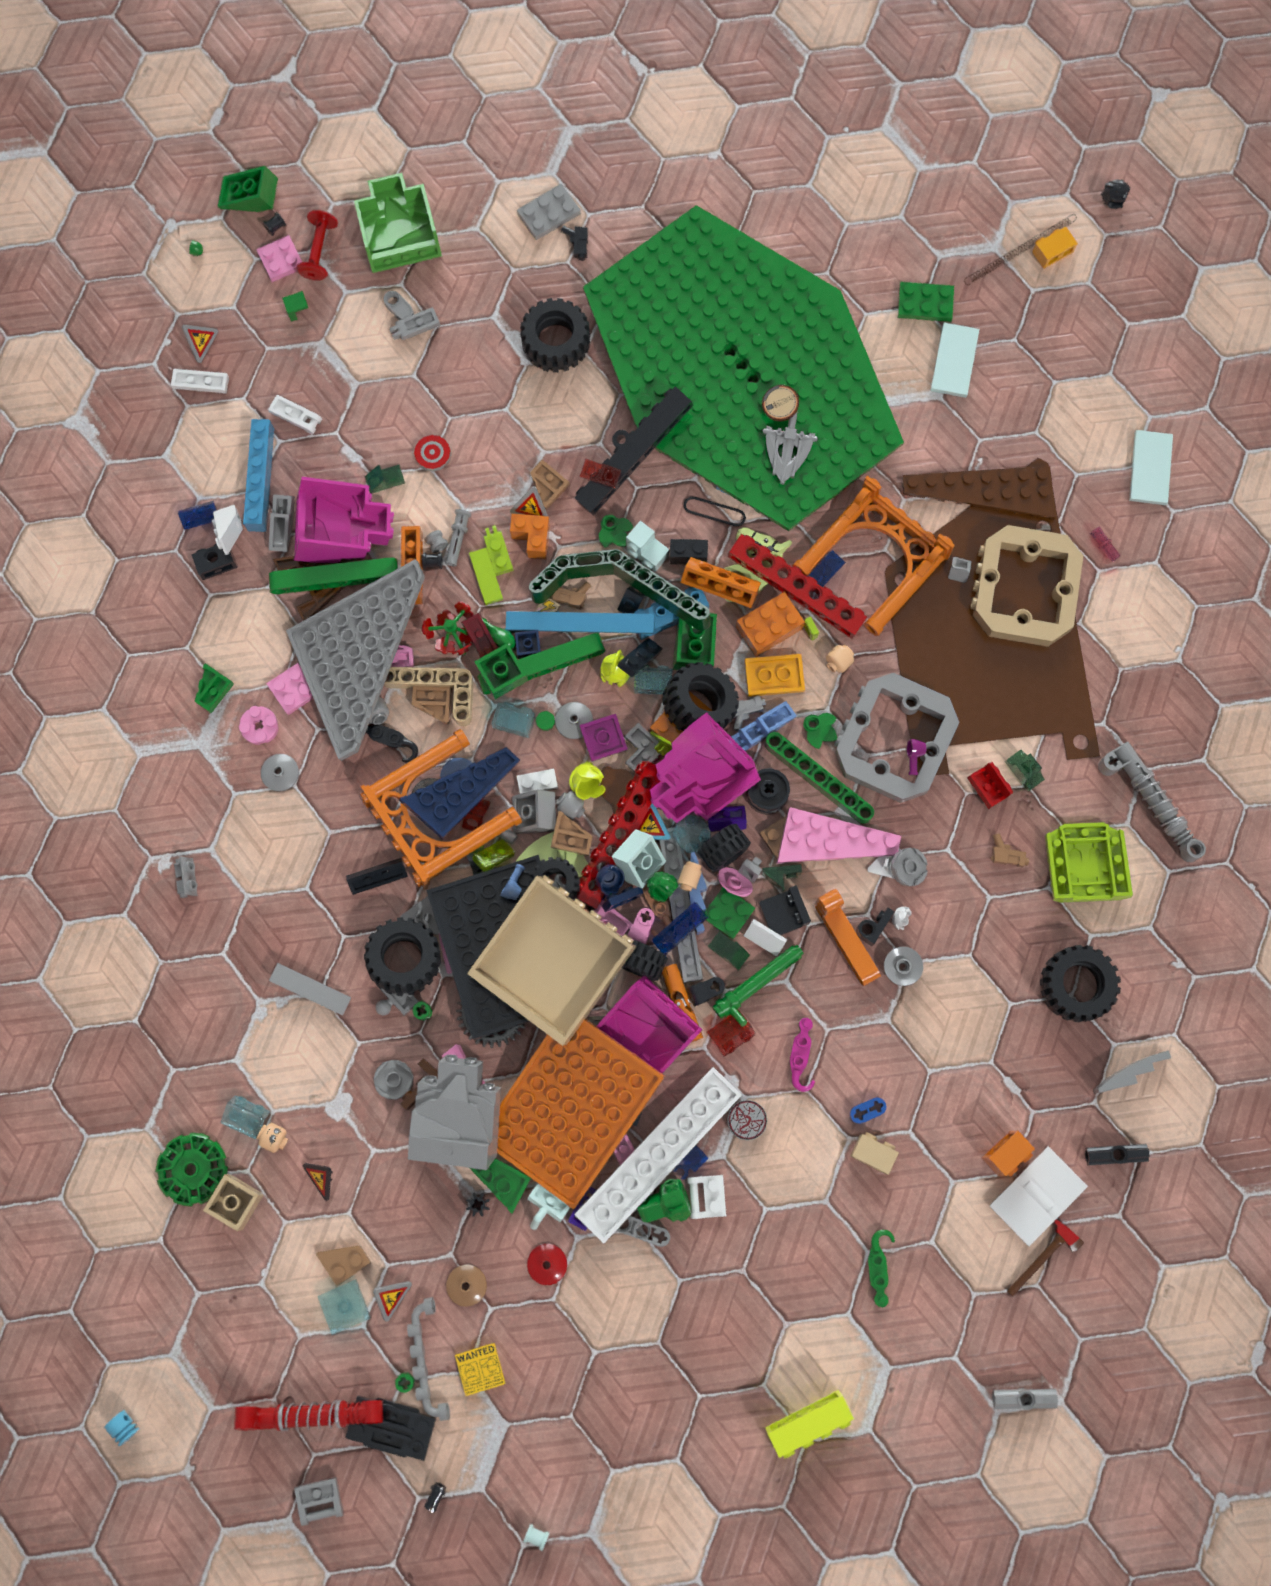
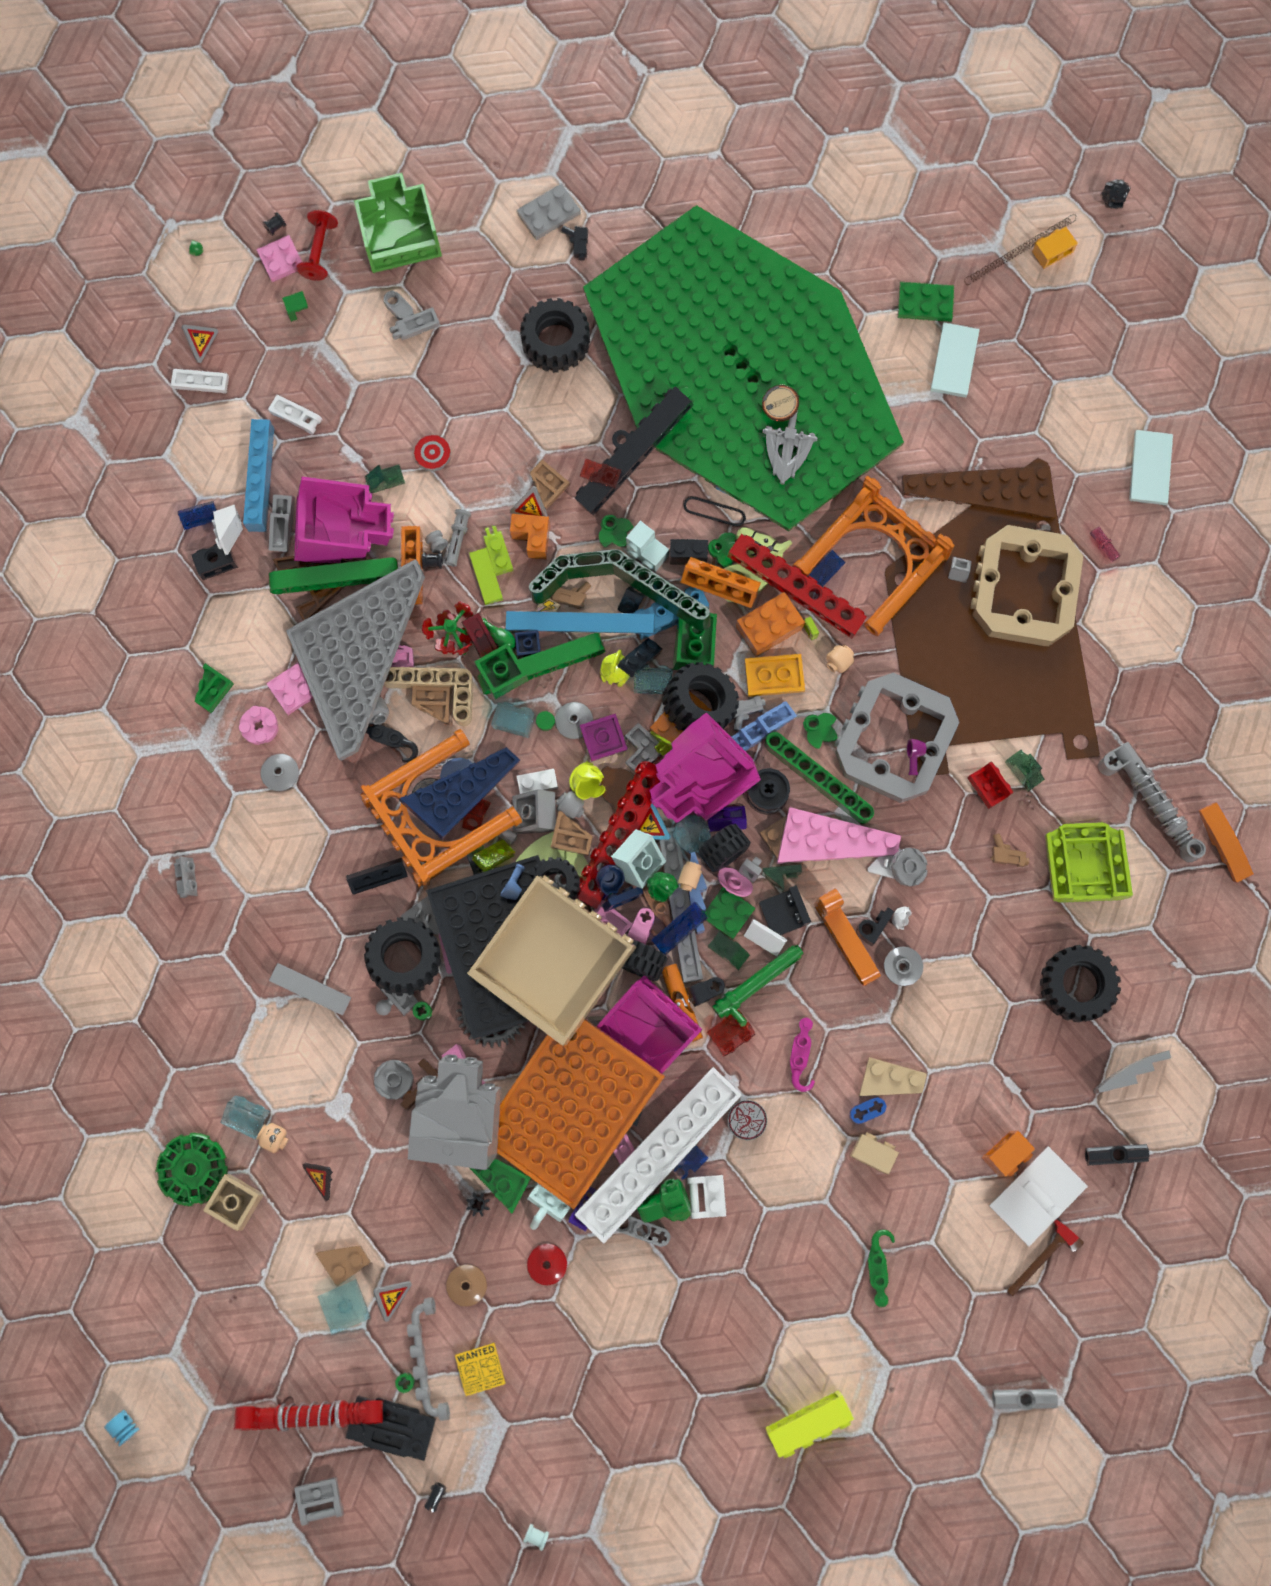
(248, 190): green slope -> none
(725, 543): none -> green plate
(890, 1079): none -> tan wing
(1226, 842): none -> orange slope

